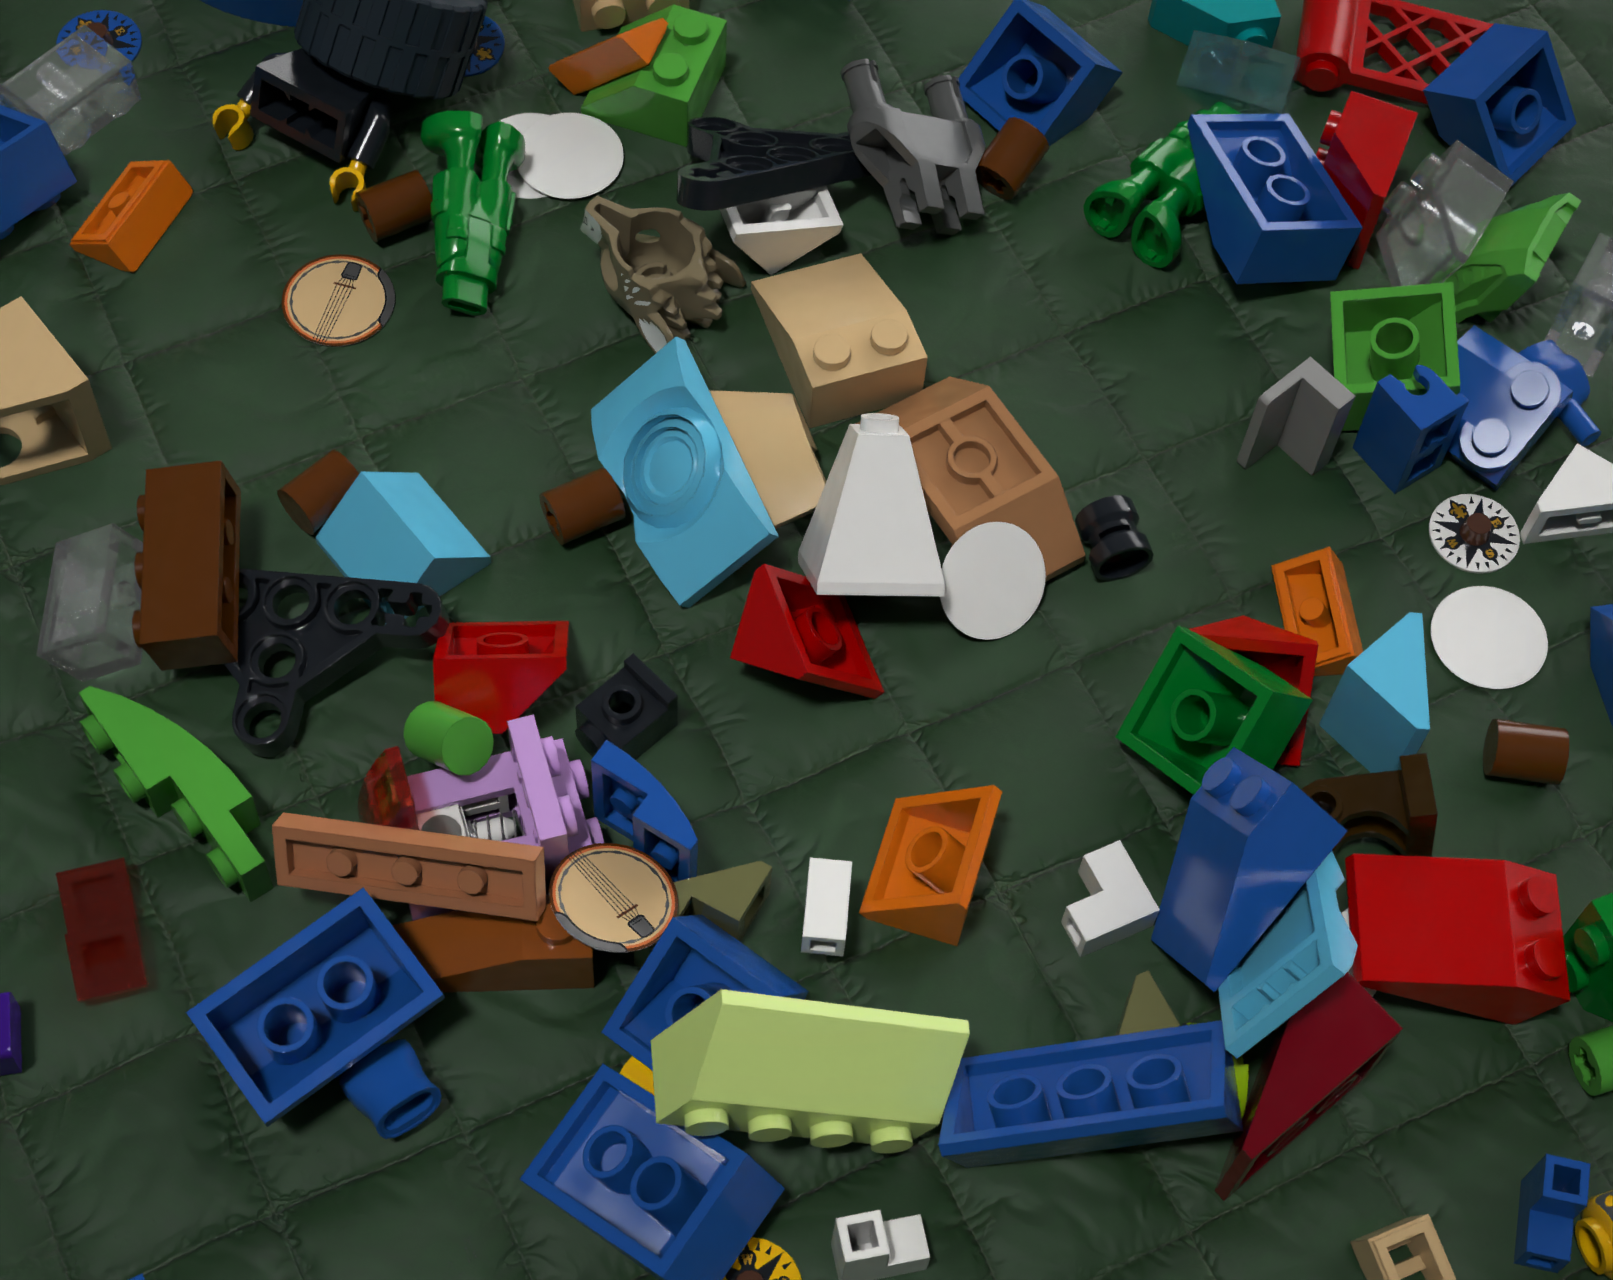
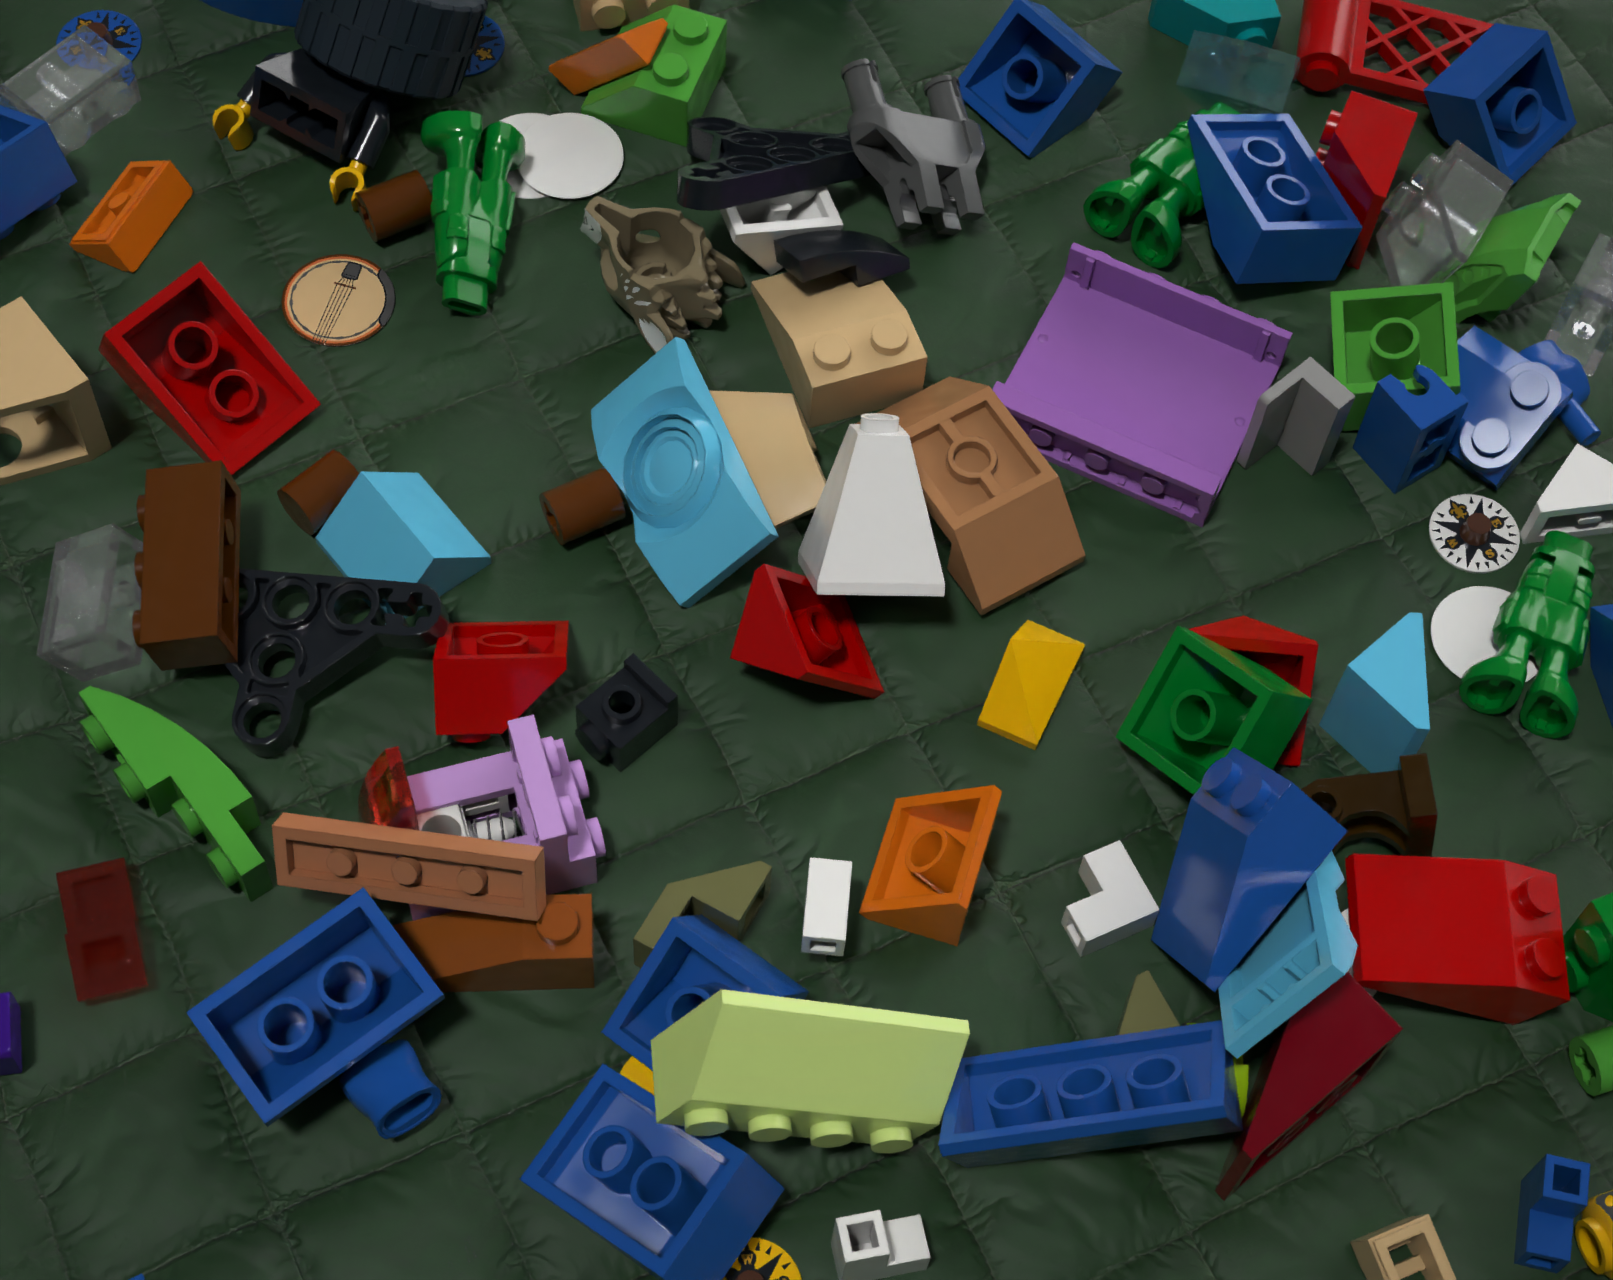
(207, 370): none -> red slope
(448, 737): bright green piece -> none
(612, 897): tan sticker -> none
(643, 811): blue slope -> none
(852, 253): none -> black slope
(992, 580): white sticker -> none
(1011, 158): reddish brown piece -> none
(1029, 683): none -> yellow slope
(1114, 538): black wheel -> none
(1142, 383): none -> medium lavender panel
(1319, 607): orange slope -> none
(1526, 752): reddish brown piece -> none
(1544, 620): none -> green piece

